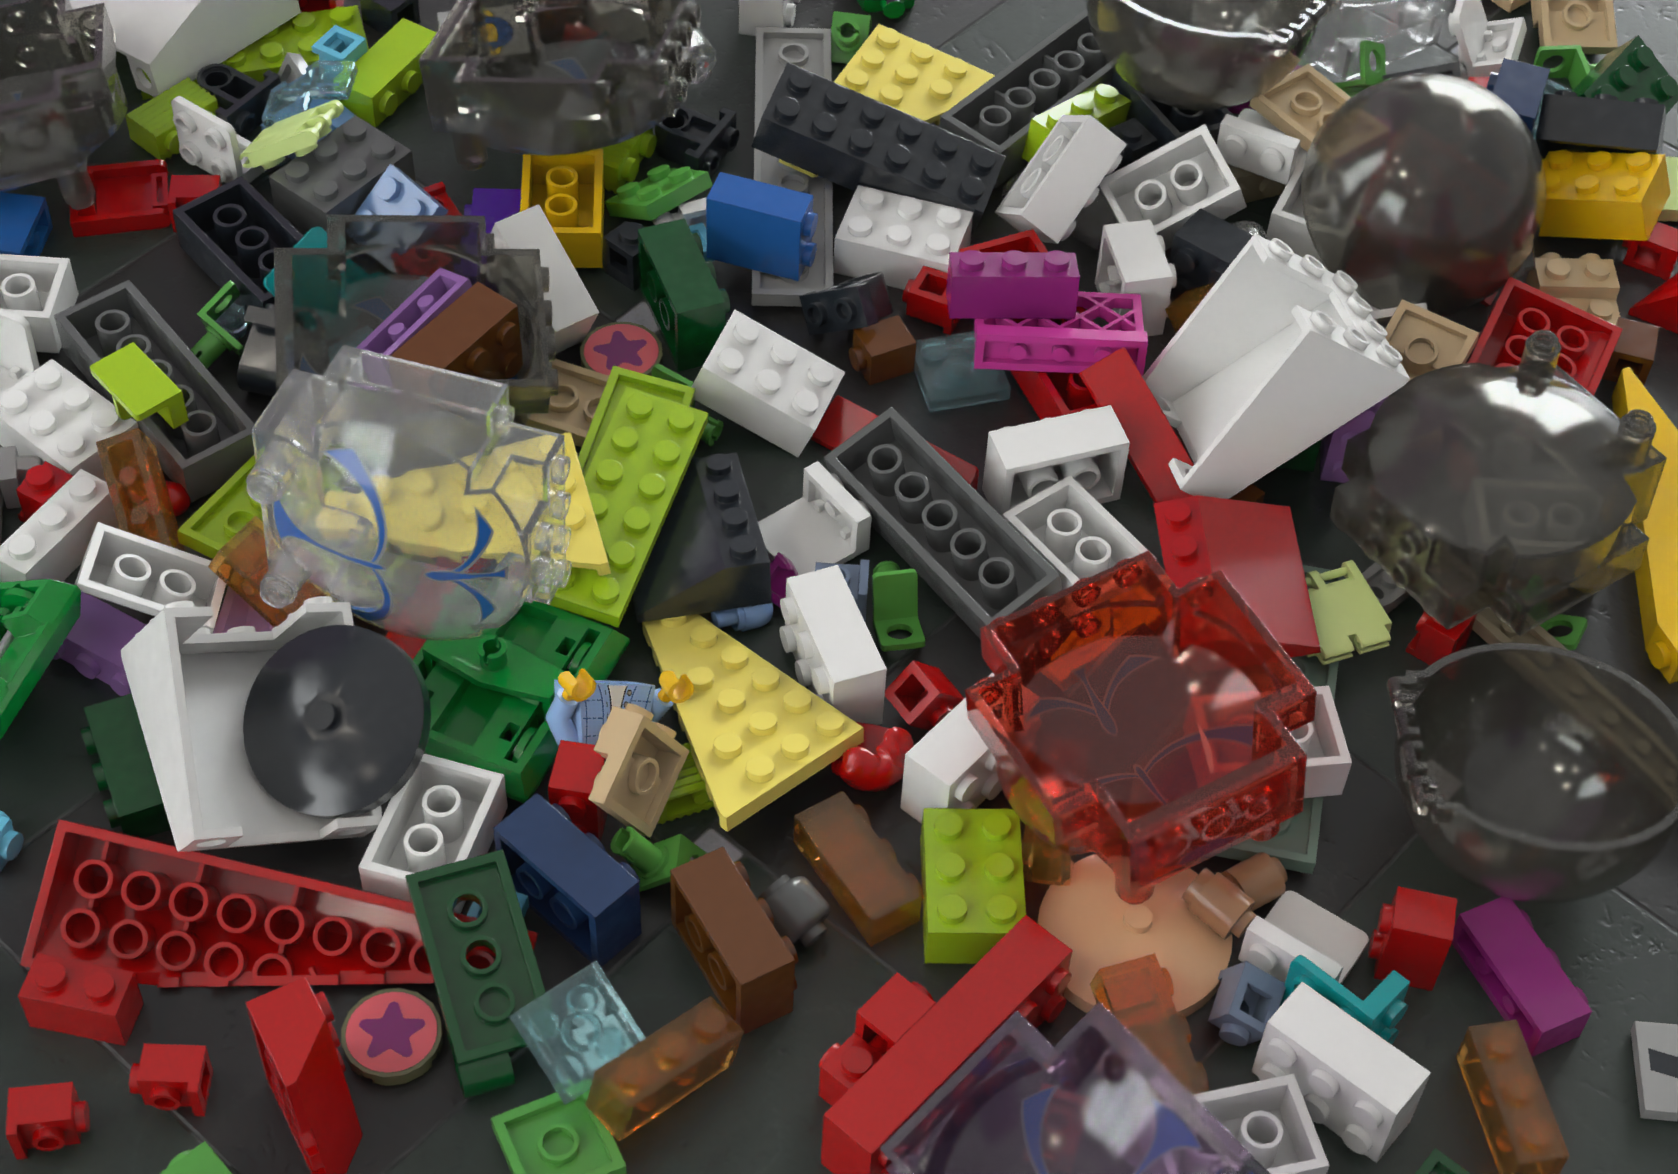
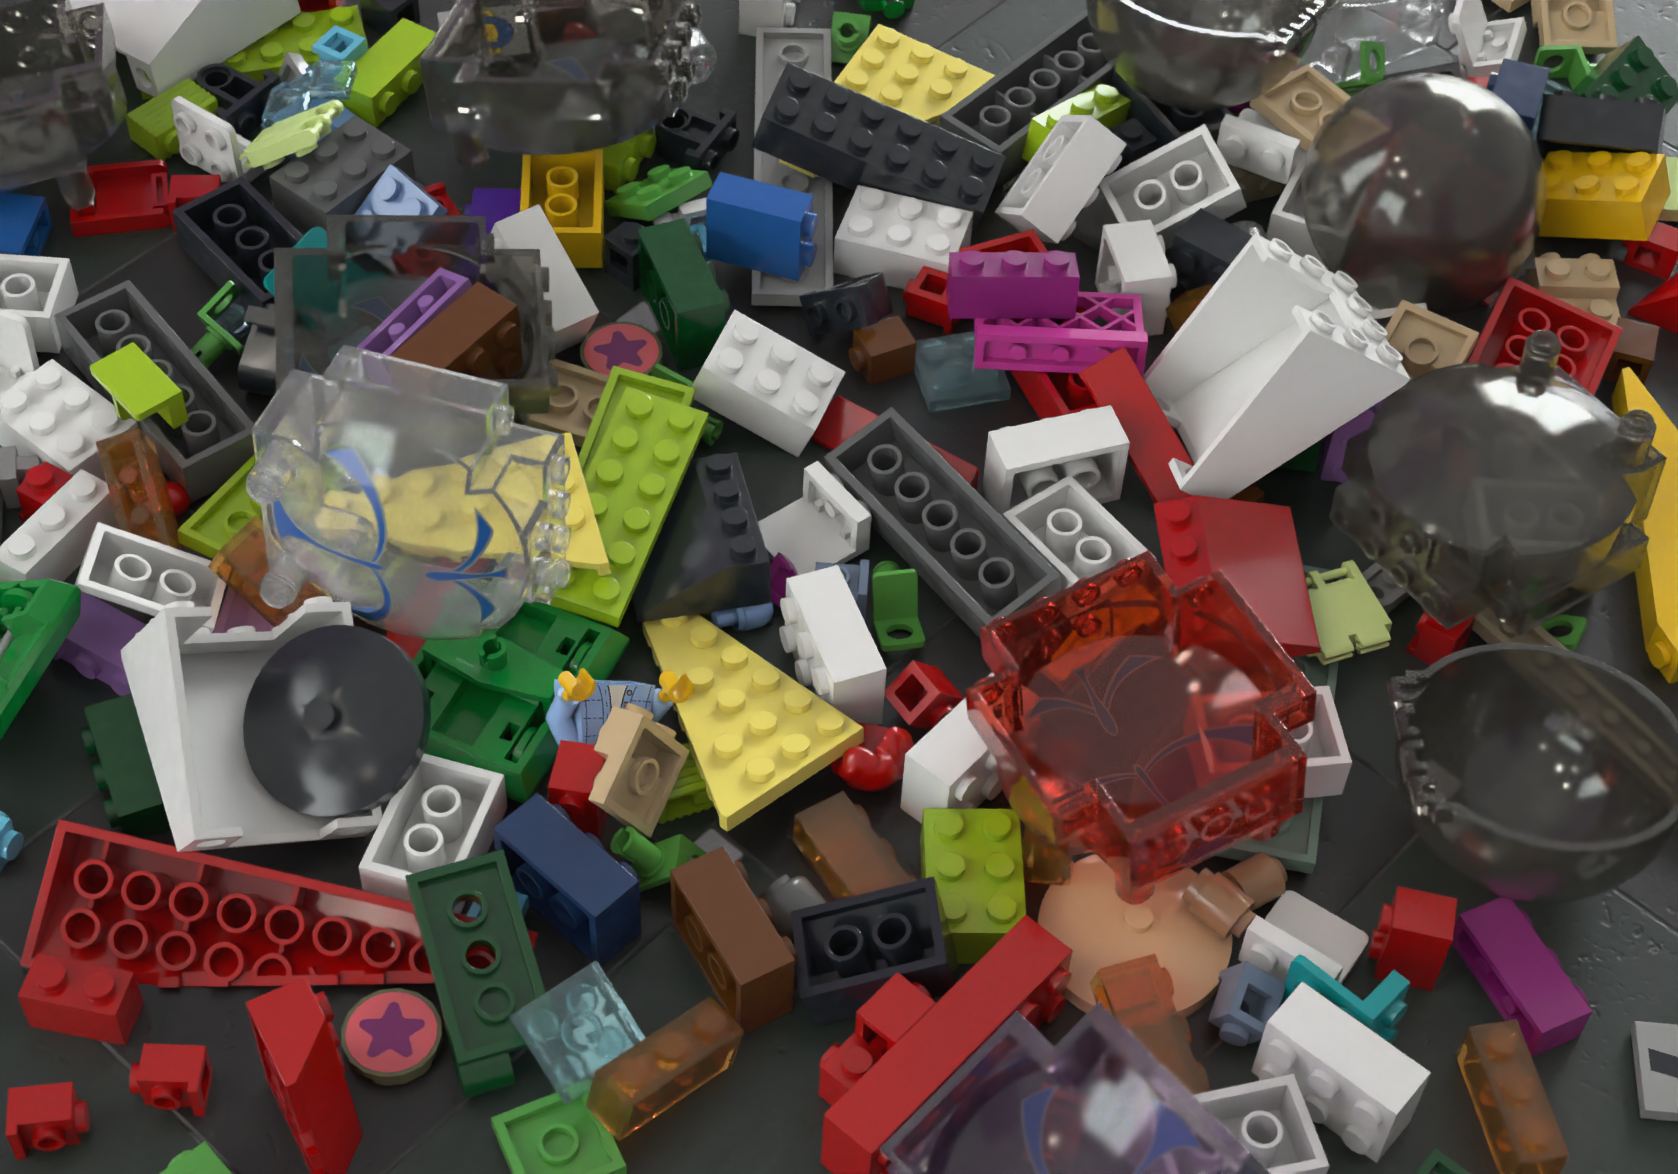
(864, 940): none -> black slope

